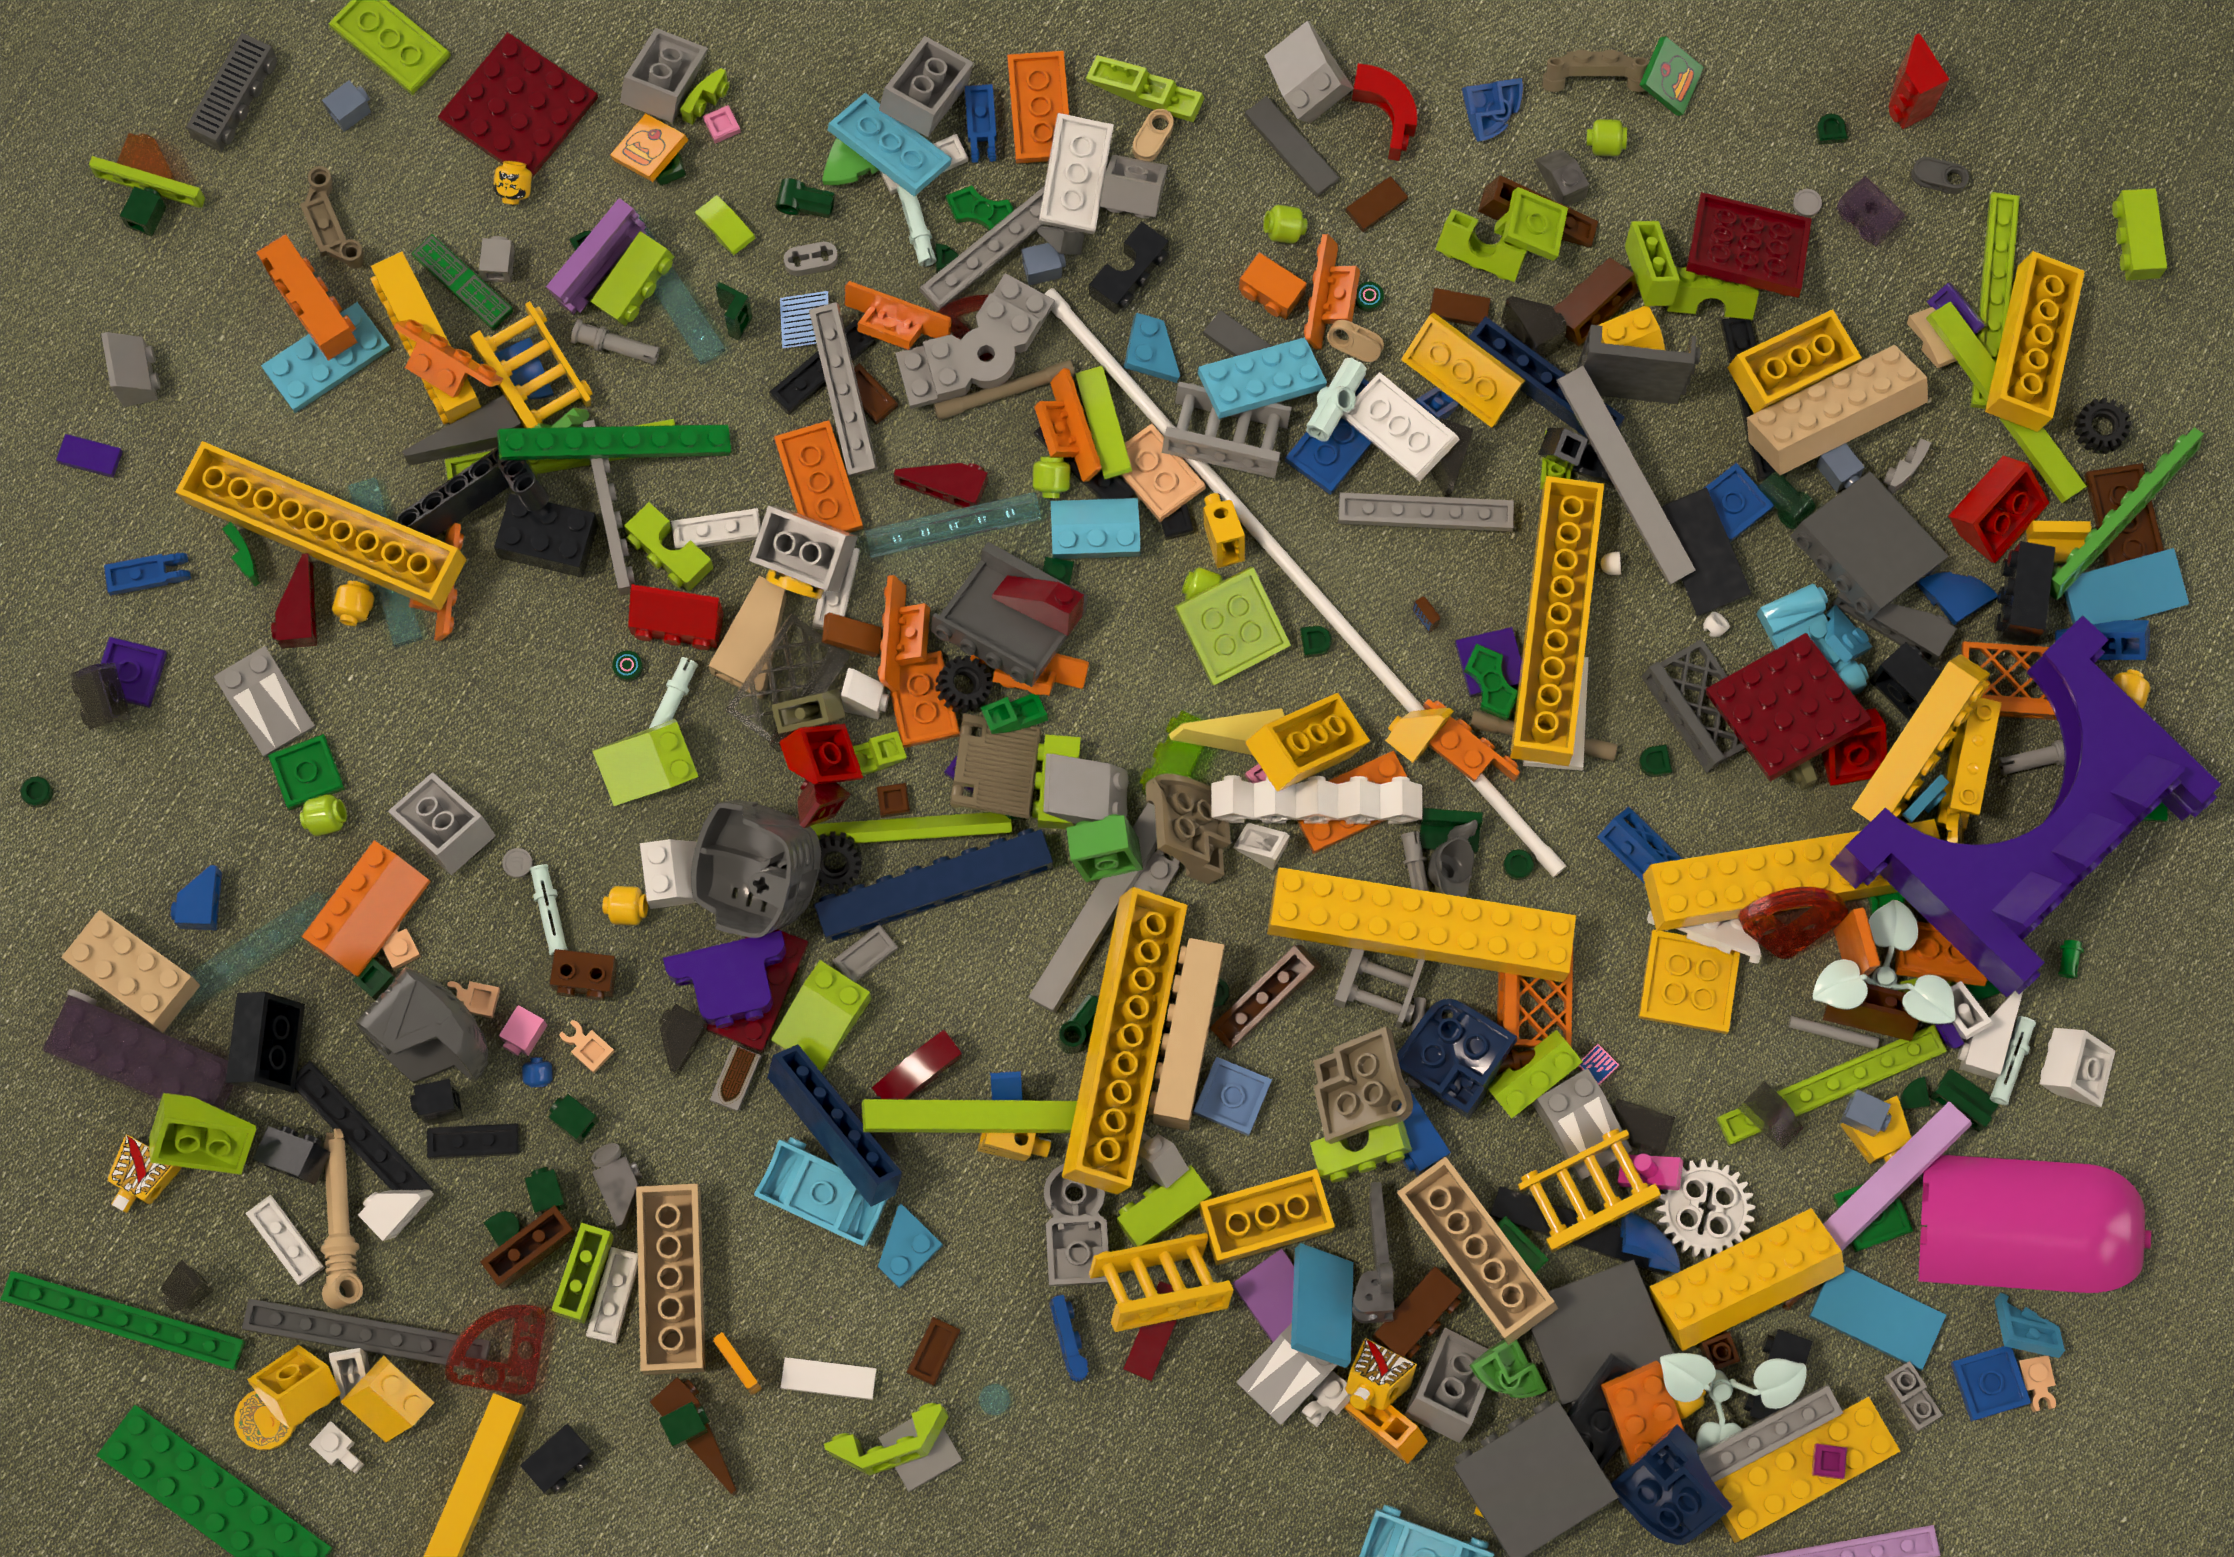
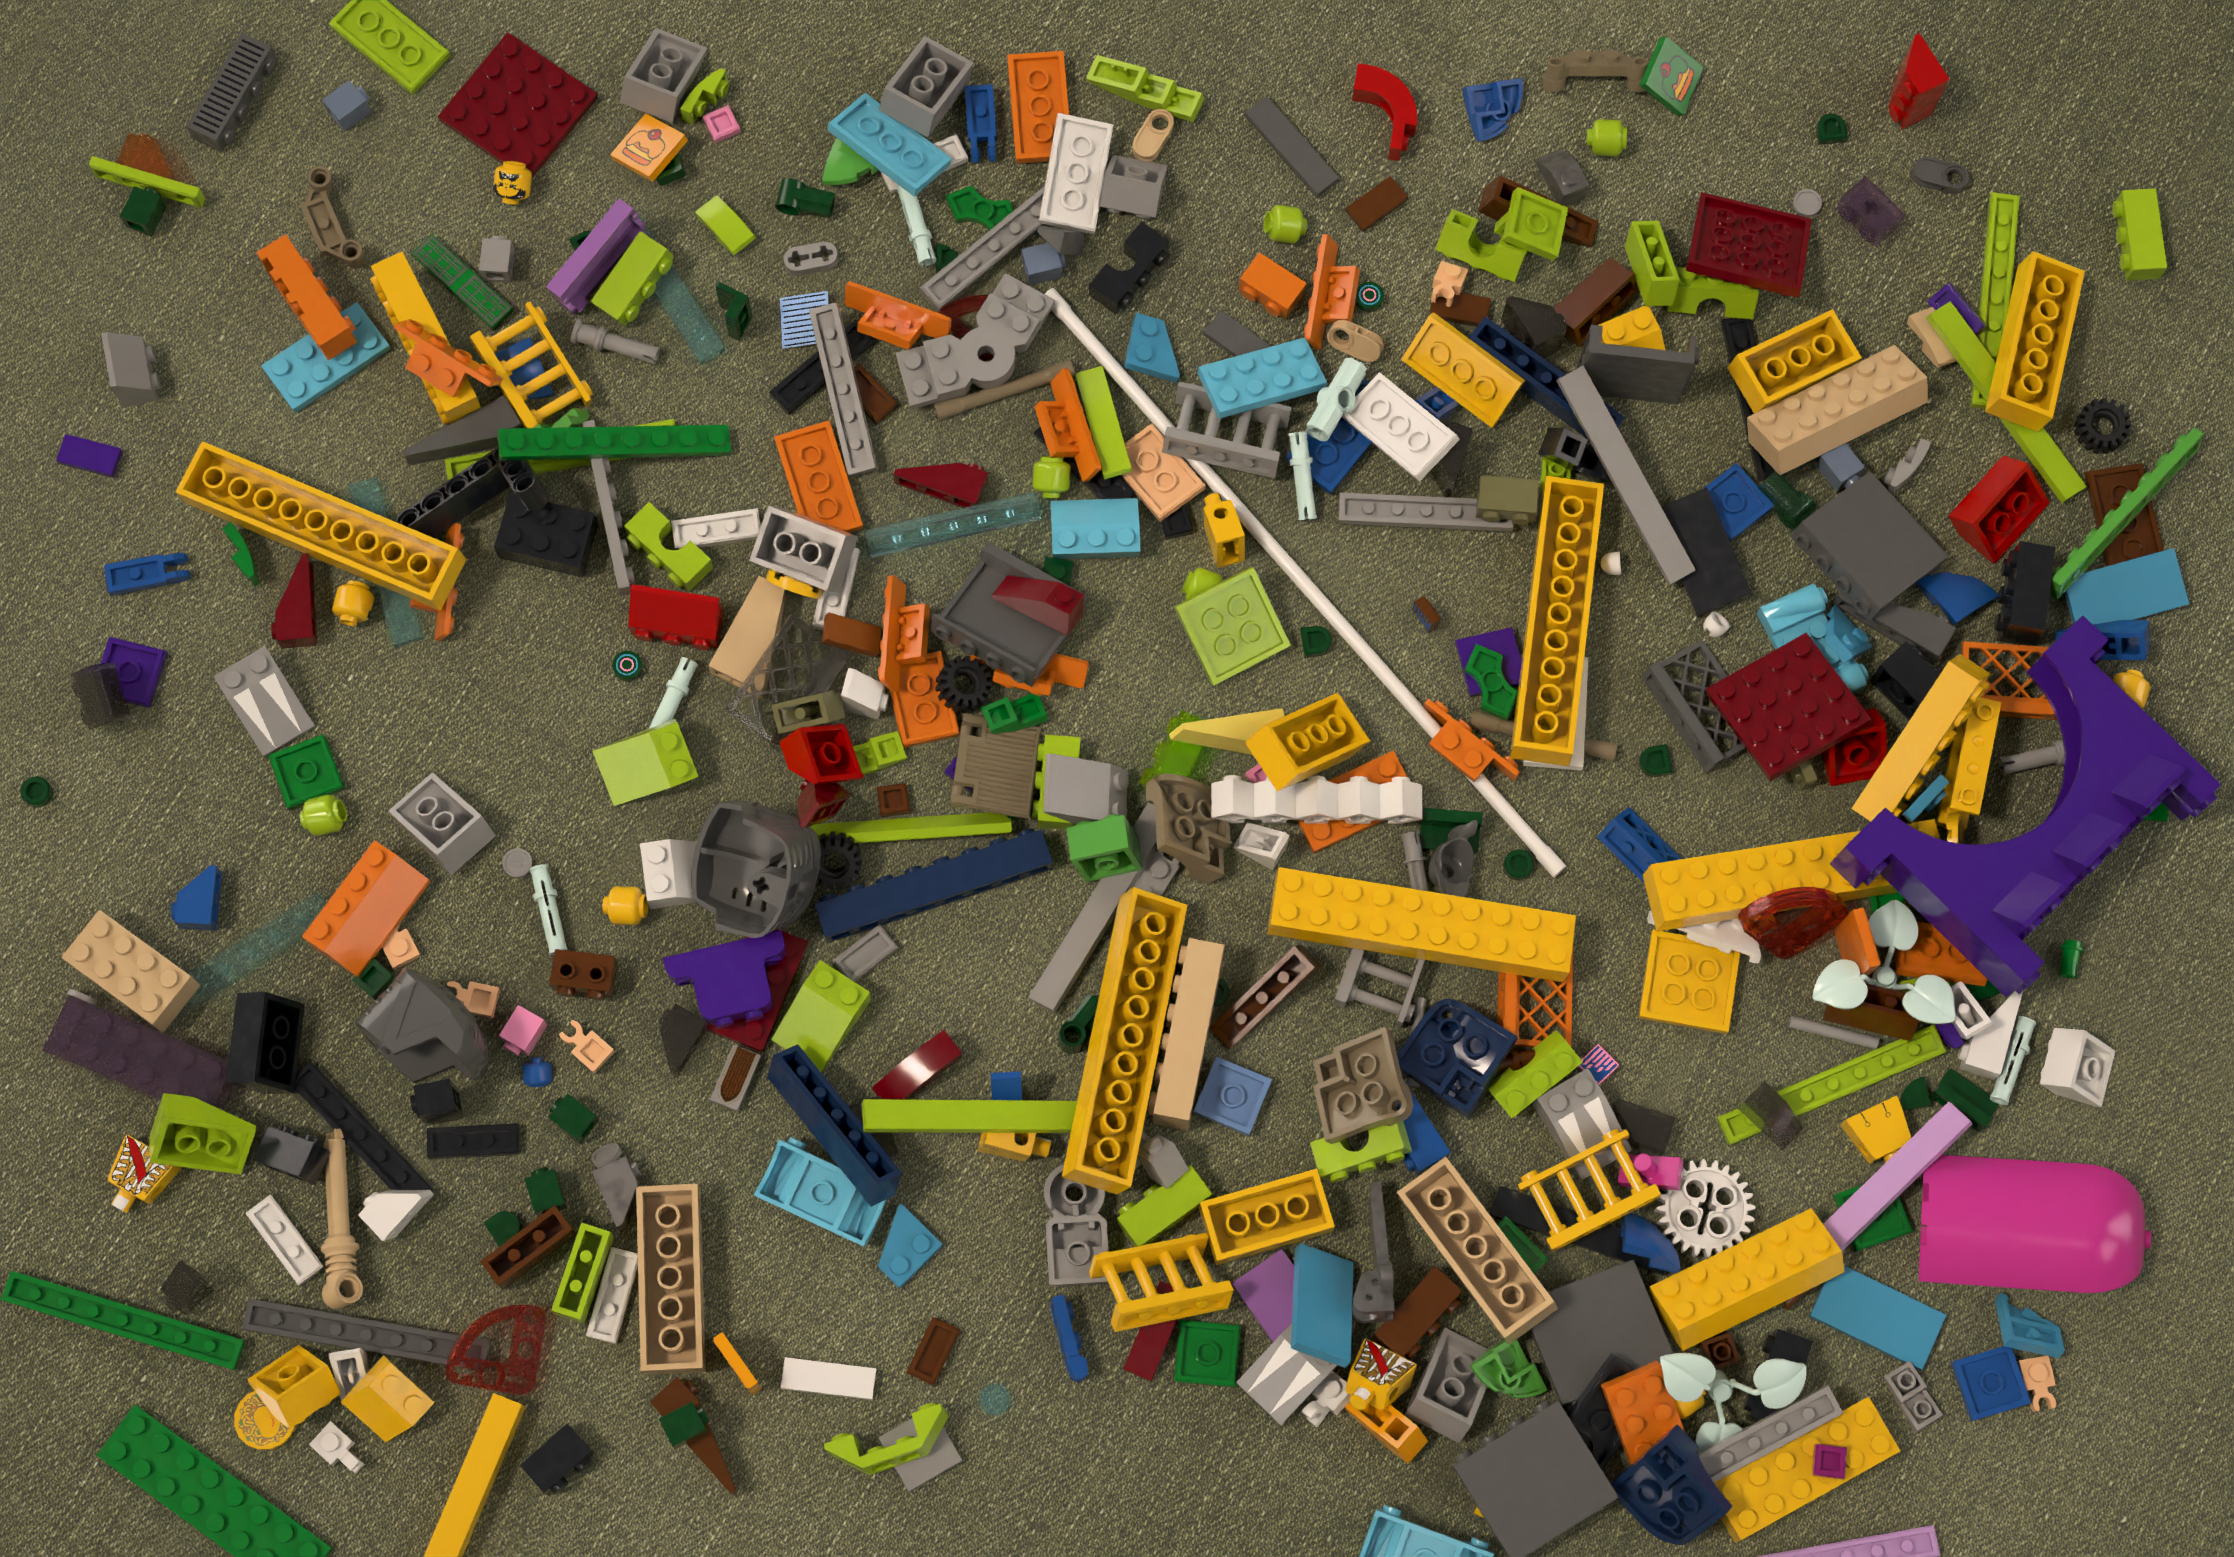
(1207, 1353): none -> green tile
(1302, 475): none -> light aqua pin
(1307, 73): light grey slope -> none
(1415, 731): yellow slope -> none
(1448, 281): none -> light nougat plate
(1507, 499): none -> olive brick
(1866, 1113): sand blue brick -> none
(2059, 534): yellow panel -> none

